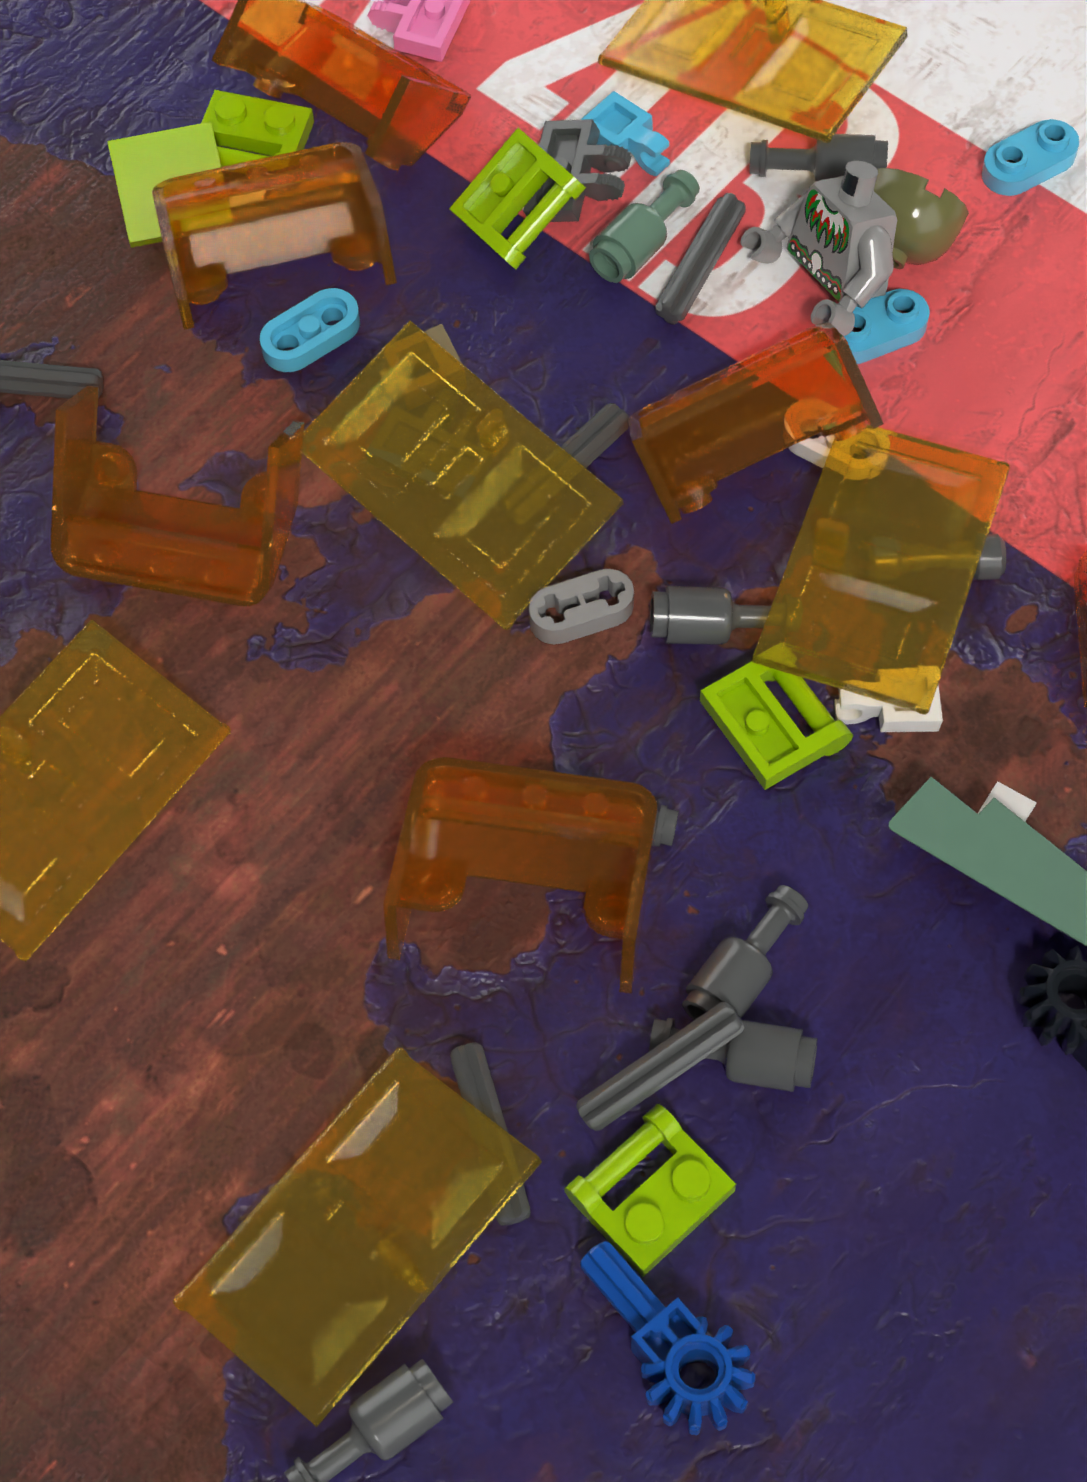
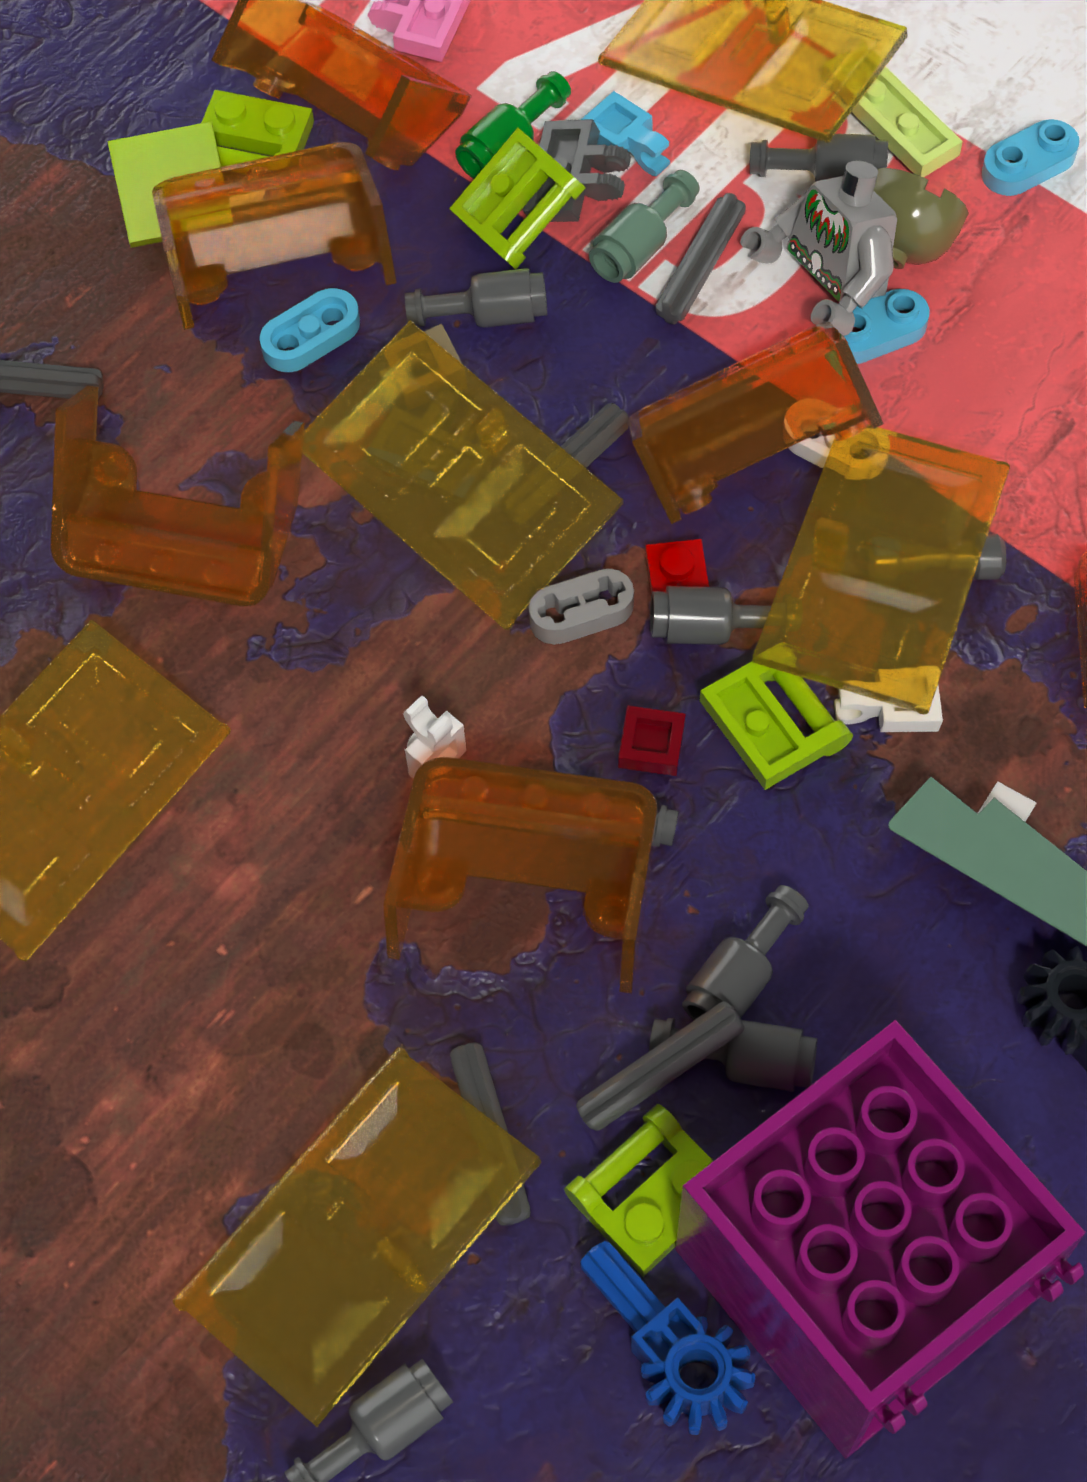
(431, 736): none -> white plate
(491, 299): none -> dark grey piece
(496, 127): none -> green piece
(651, 740): none -> dark red plate
(676, 564): none -> red plate
(873, 1237): none -> magenta piece
(907, 124): none -> yellowish green plate

